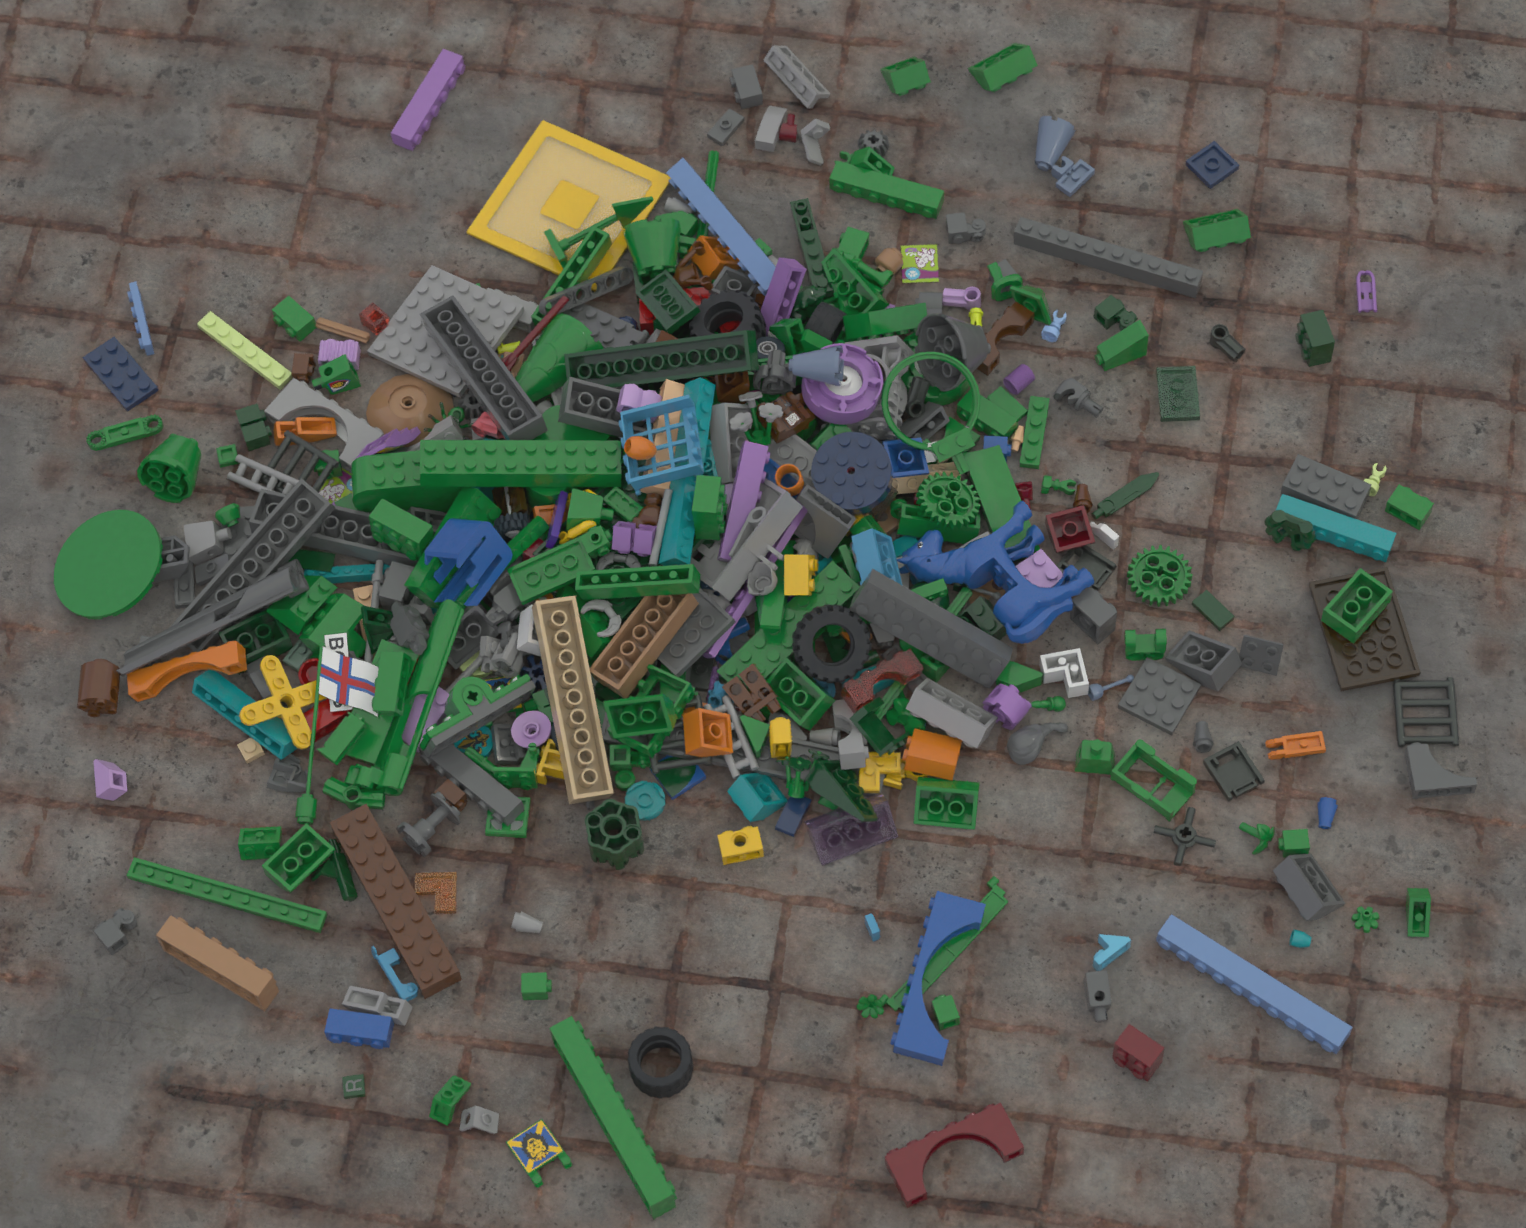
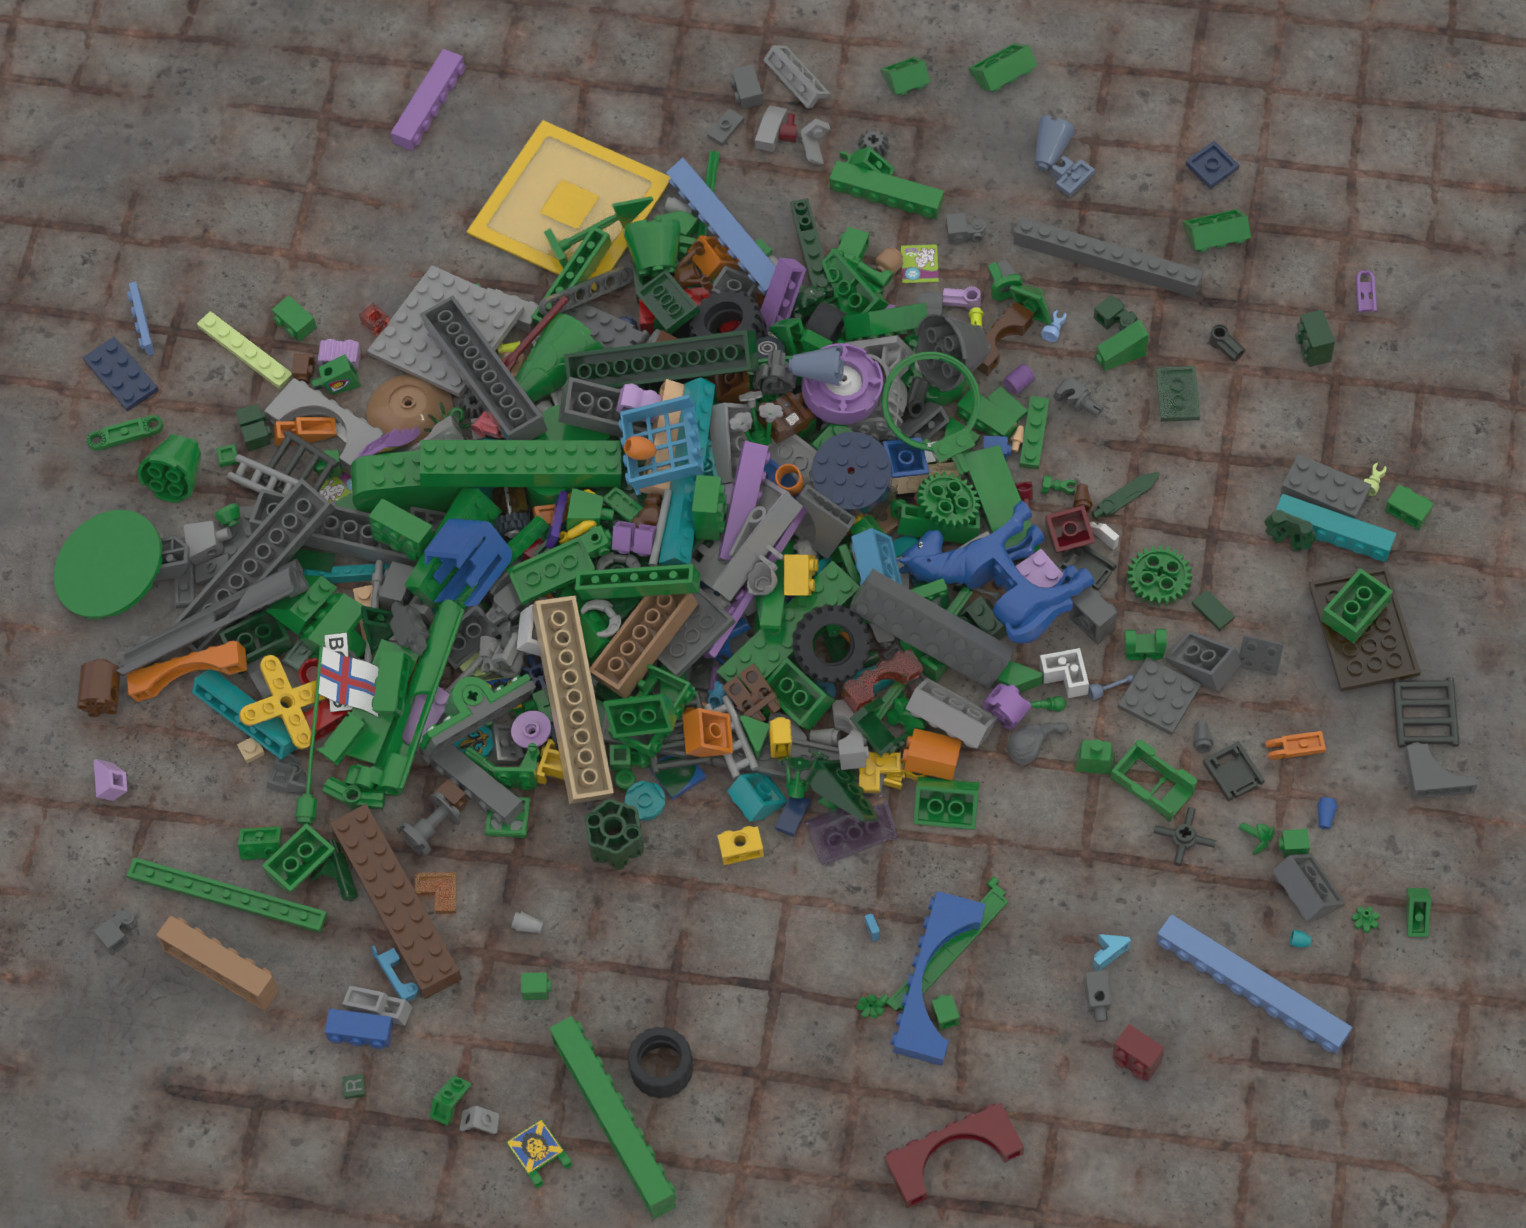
(342, 330): medium nougat axle -> none

